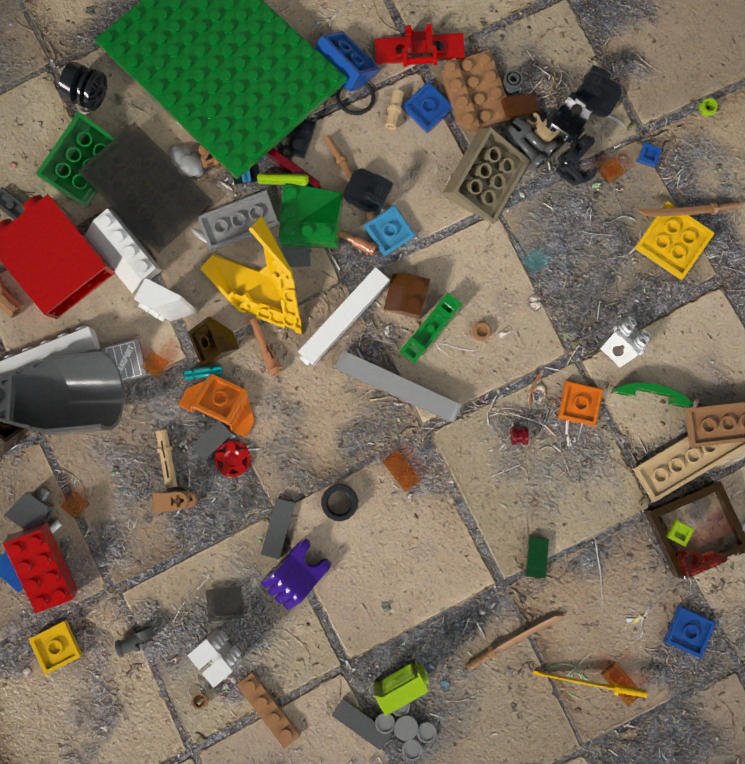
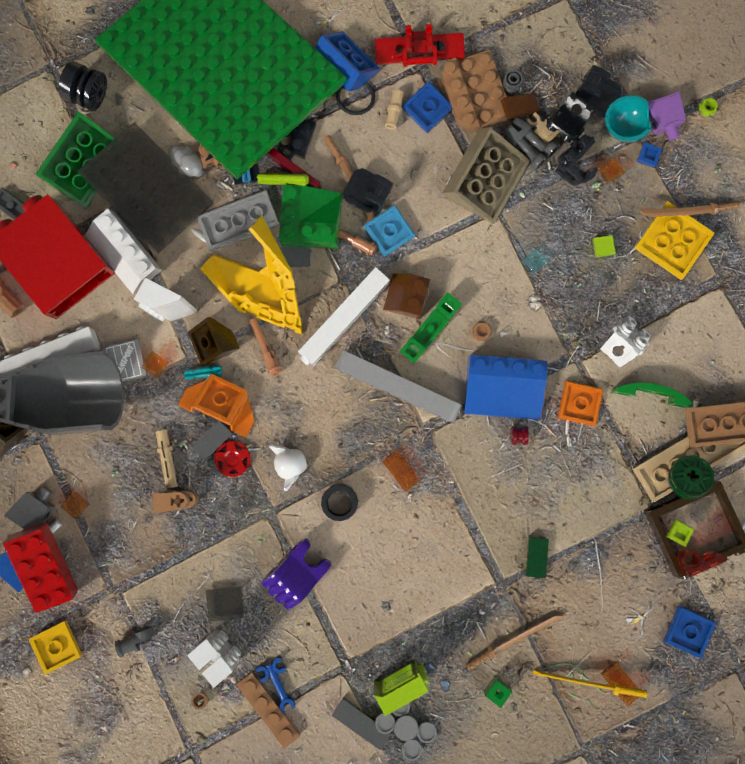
(272, 670): none -> blue bar
(278, 528): dark grey tile -> none
(288, 464): none -> white piece
(500, 698): none -> green piece
(505, 387): none -> blue slope
(603, 246): none -> lime tile
(628, 119): none -> teal cylinder
(667, 115): none -> medium lavender torso
(700, 472): none -> dark green wheel

